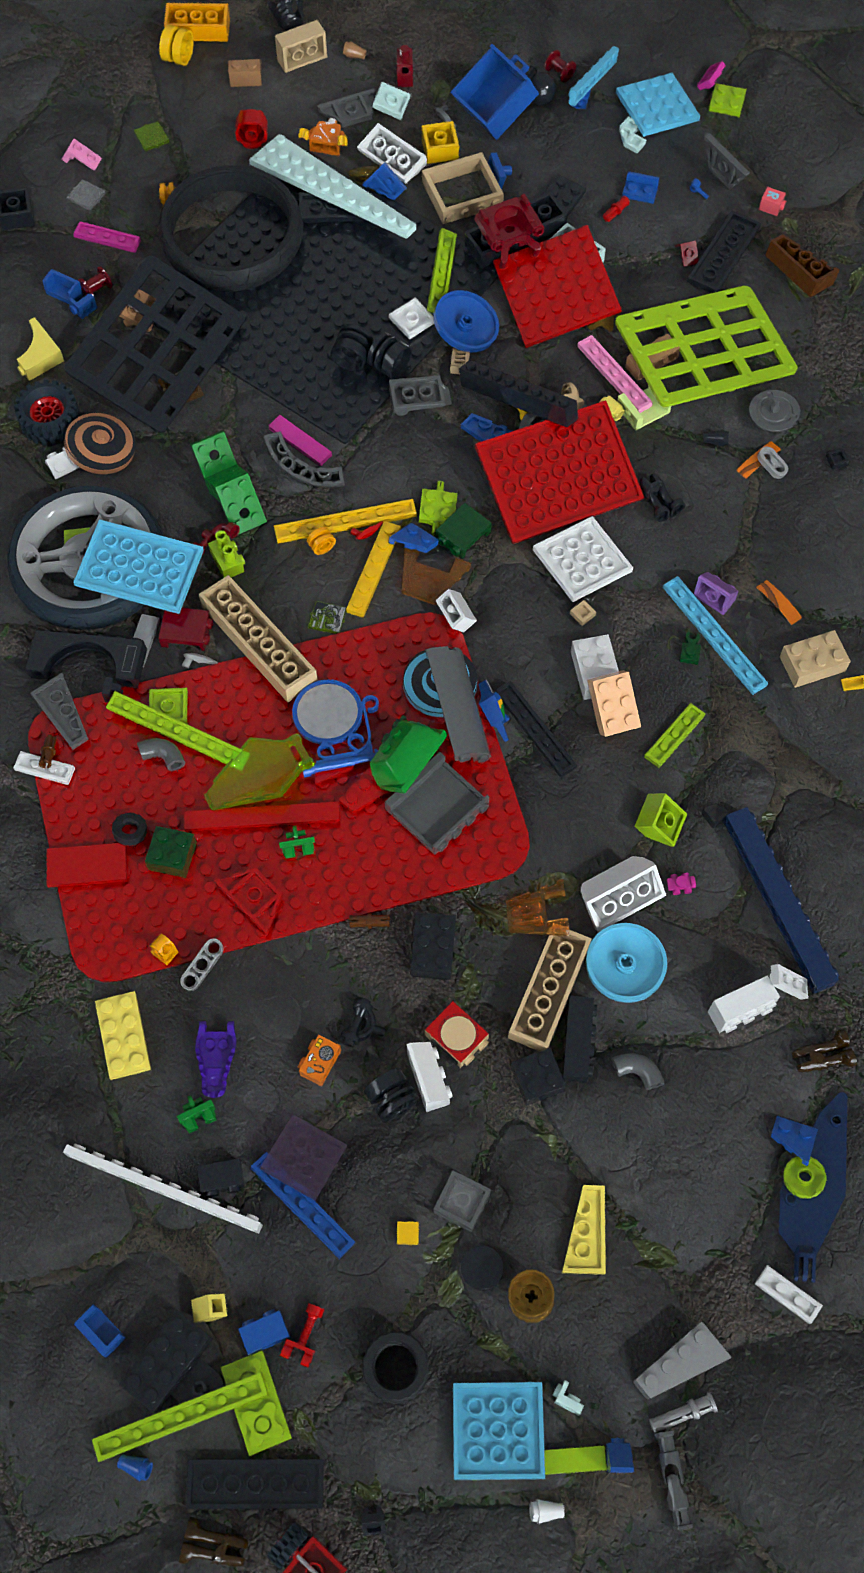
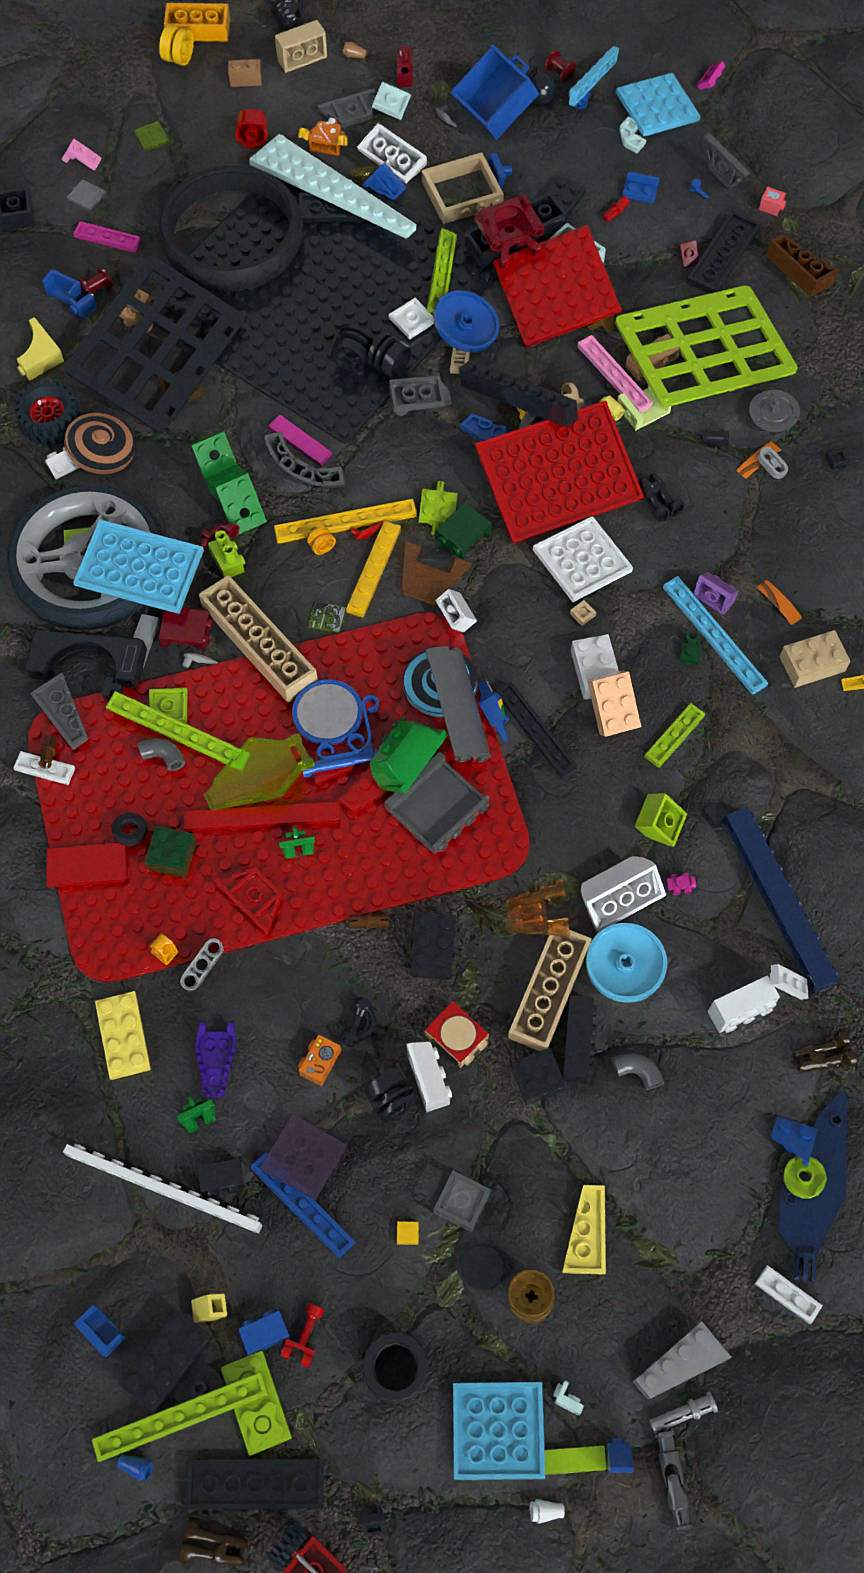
(165, 191): light orange wheel -> none
(414, 538): blue wing -> none
(440, 142): yellow brick -> none
(727, 100): lime plate -> none

